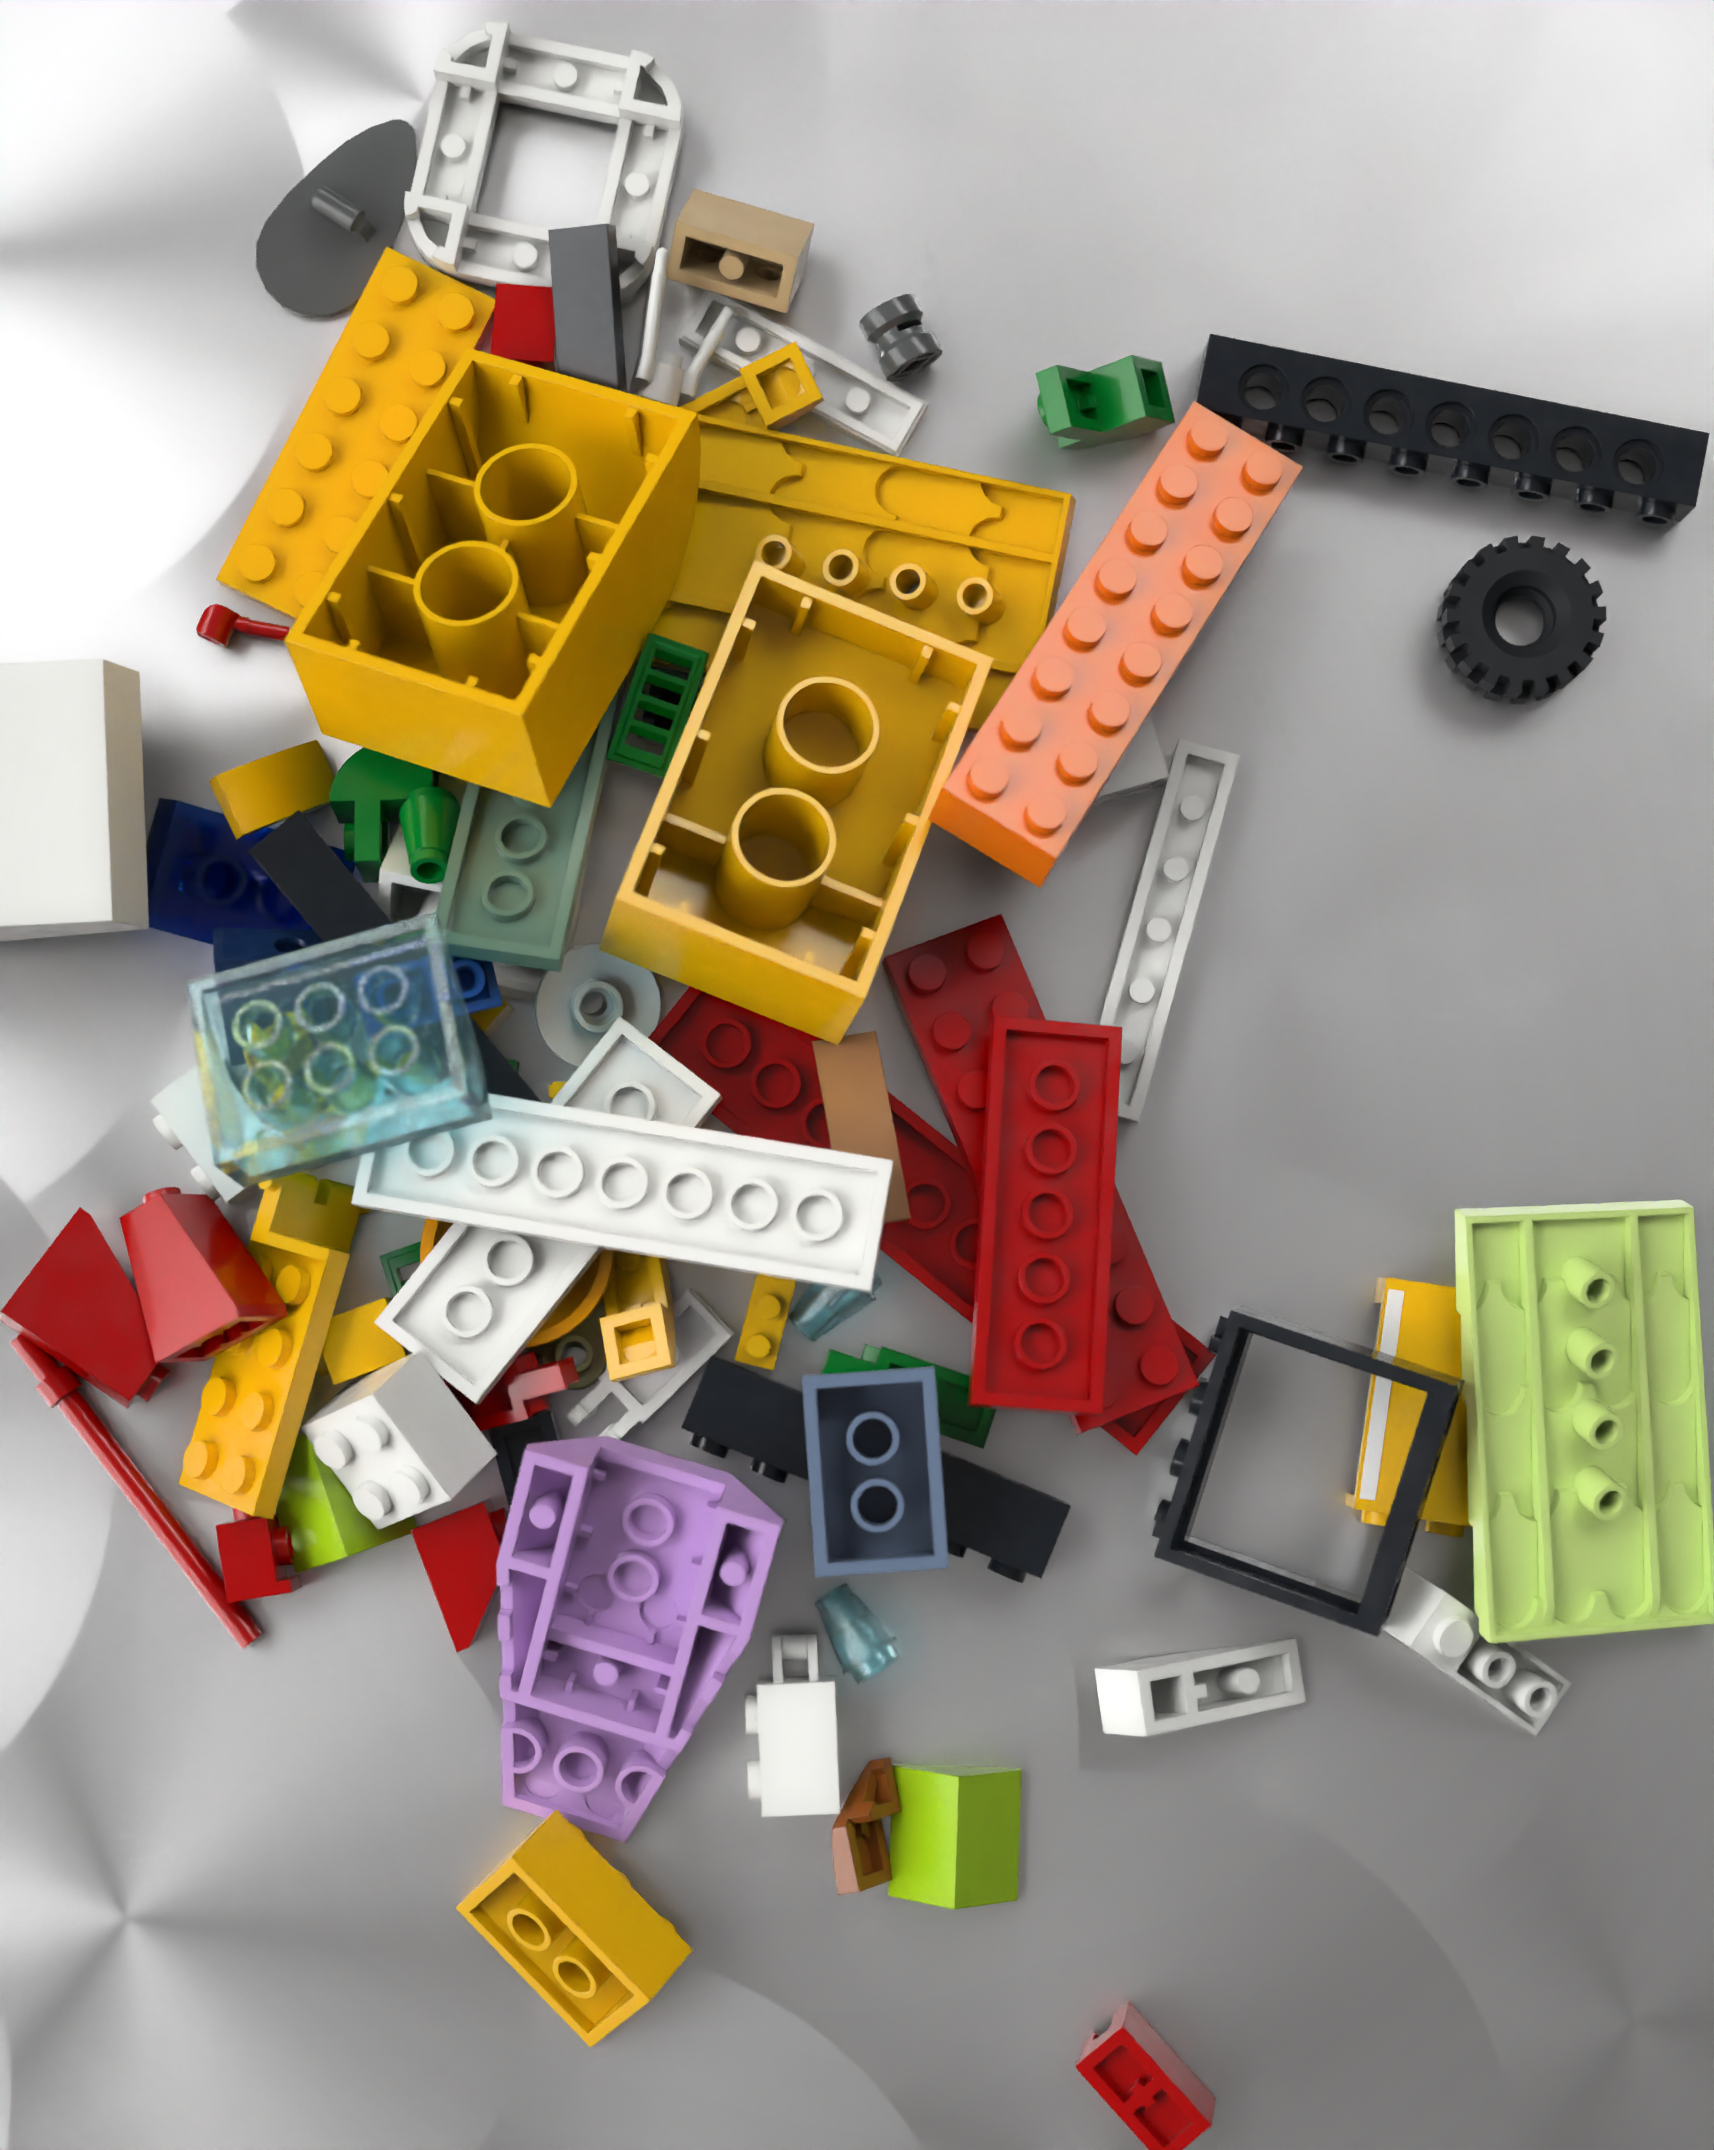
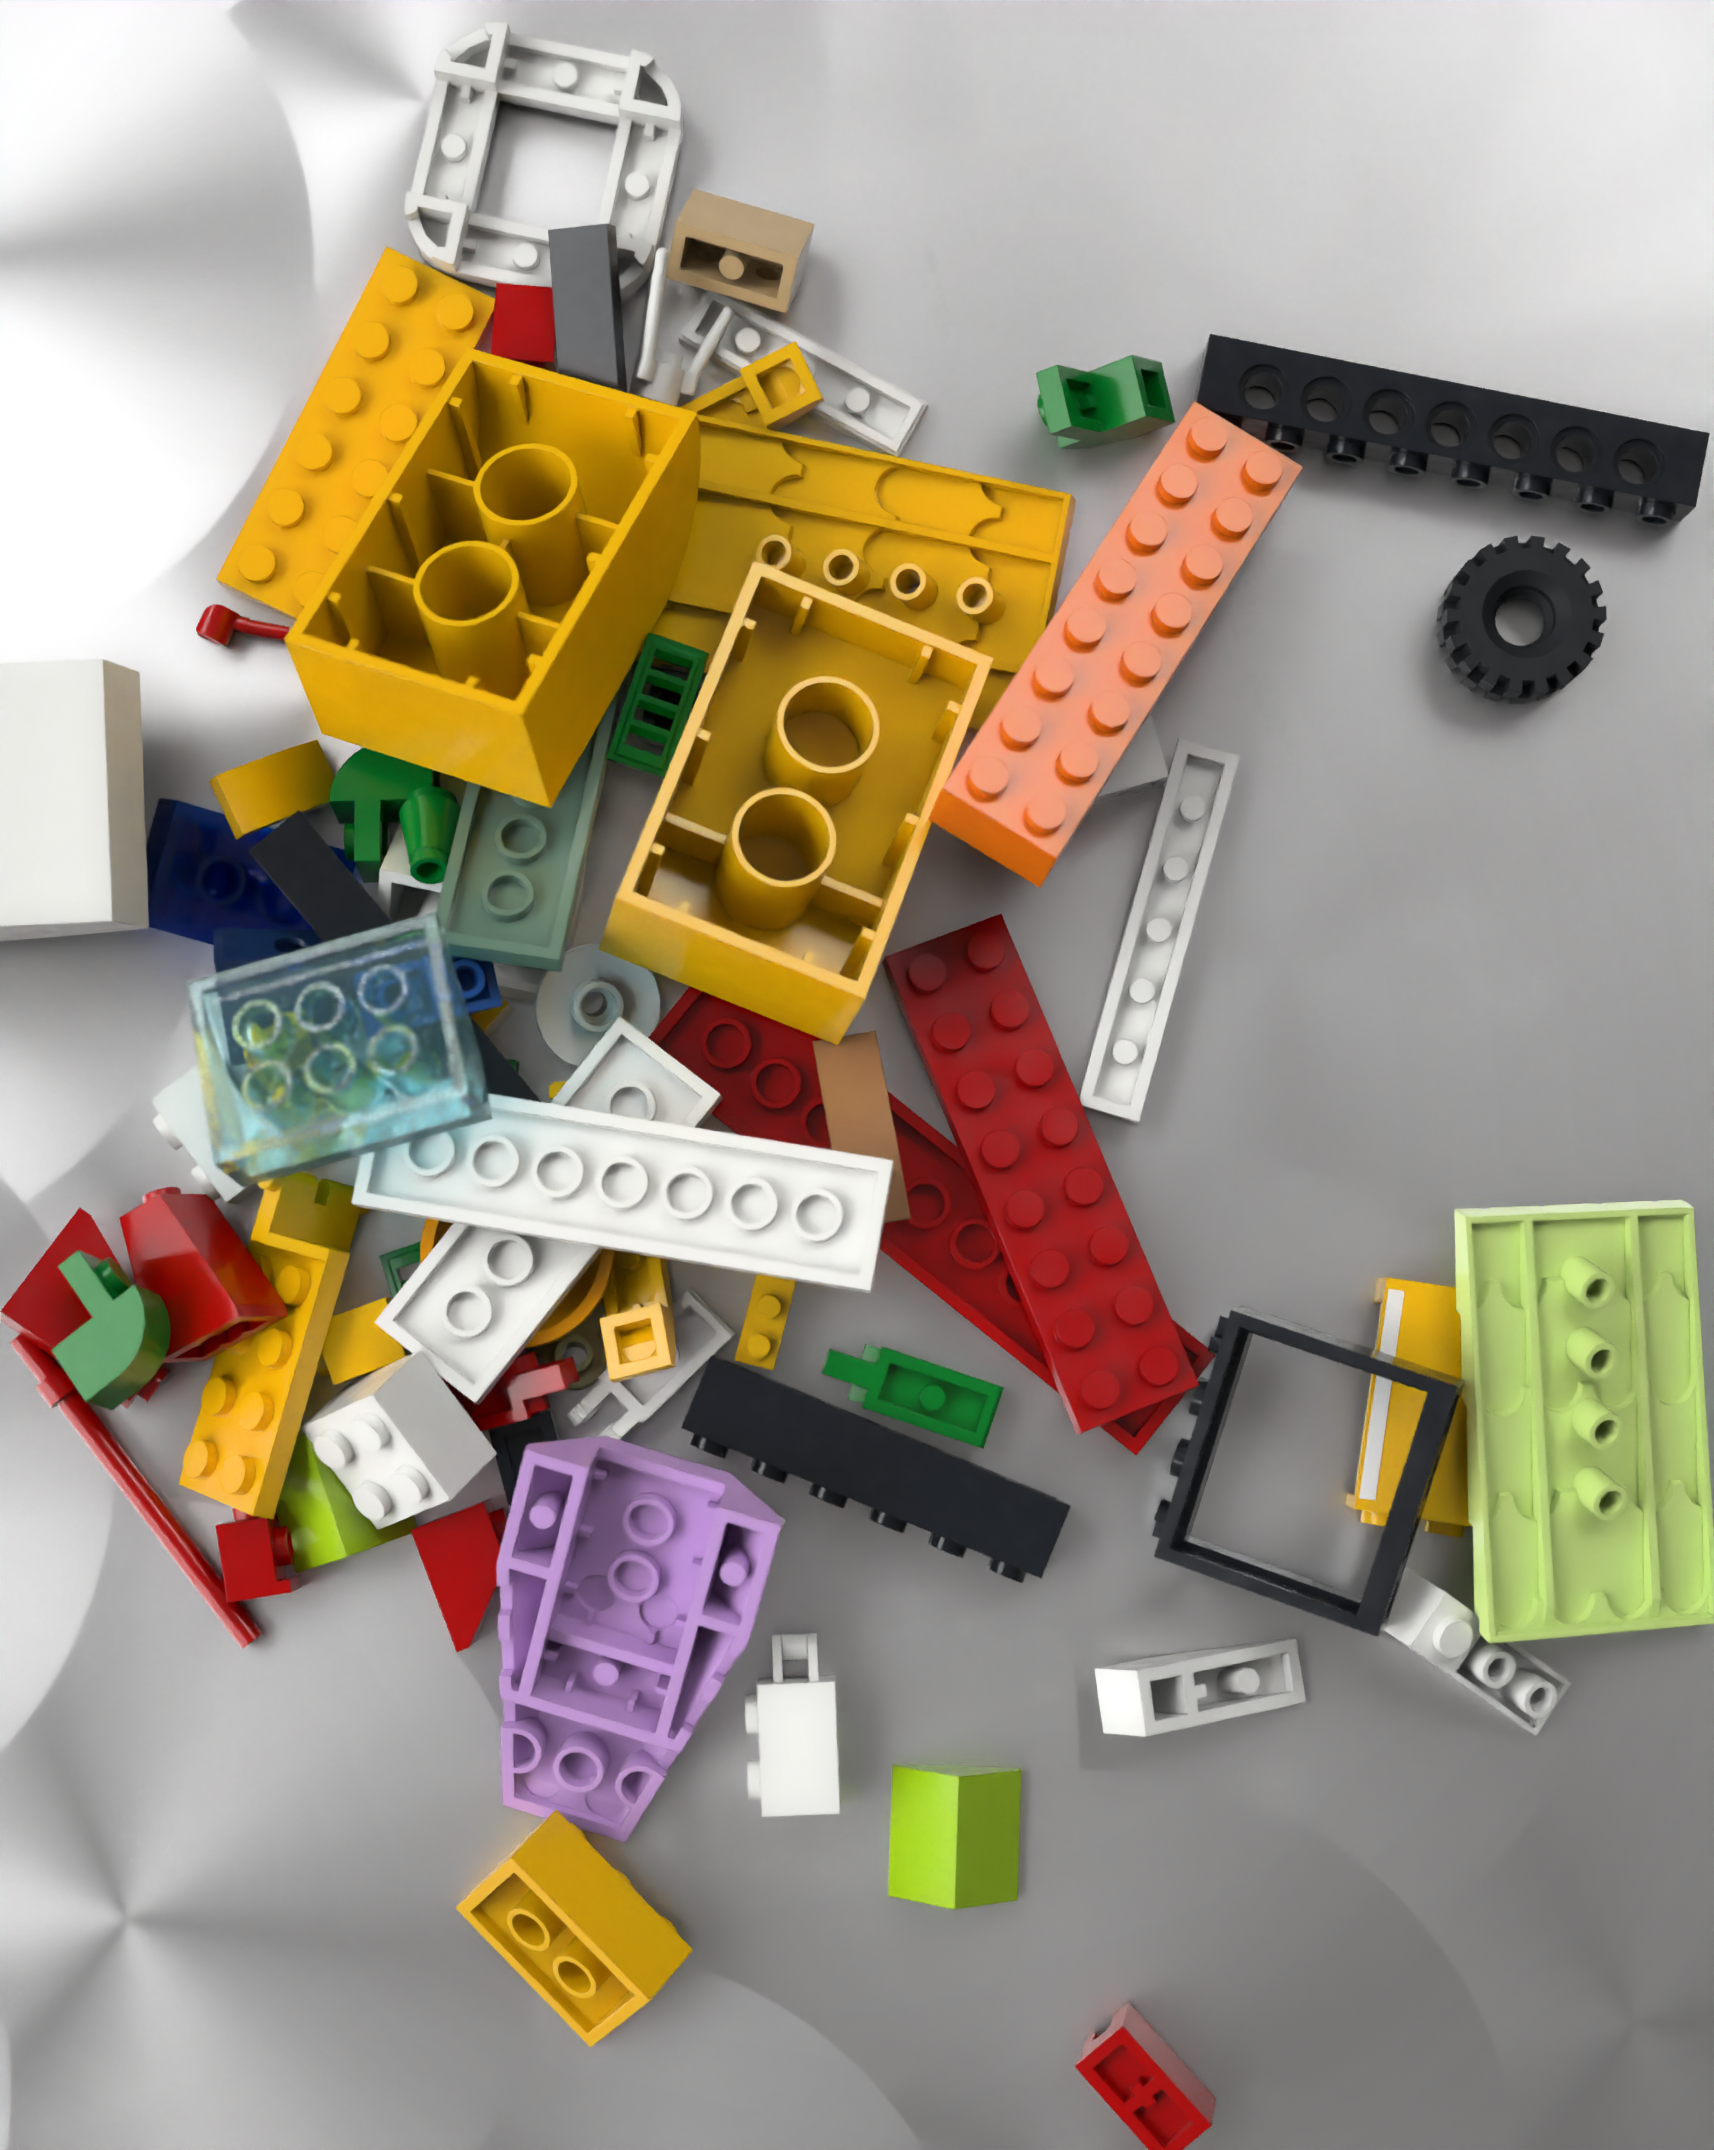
(122, 1340): none -> brick
(338, 222): dark grey shield -> none
(827, 1307): clear light blue cone -> none
(856, 1634): clear light blue cone -> none
(858, 1833): dark orange slope -> none
(875, 1471): sand blue brick -> none
(900, 337): dark grey wheel -> none
(1045, 1217): red plate -> none

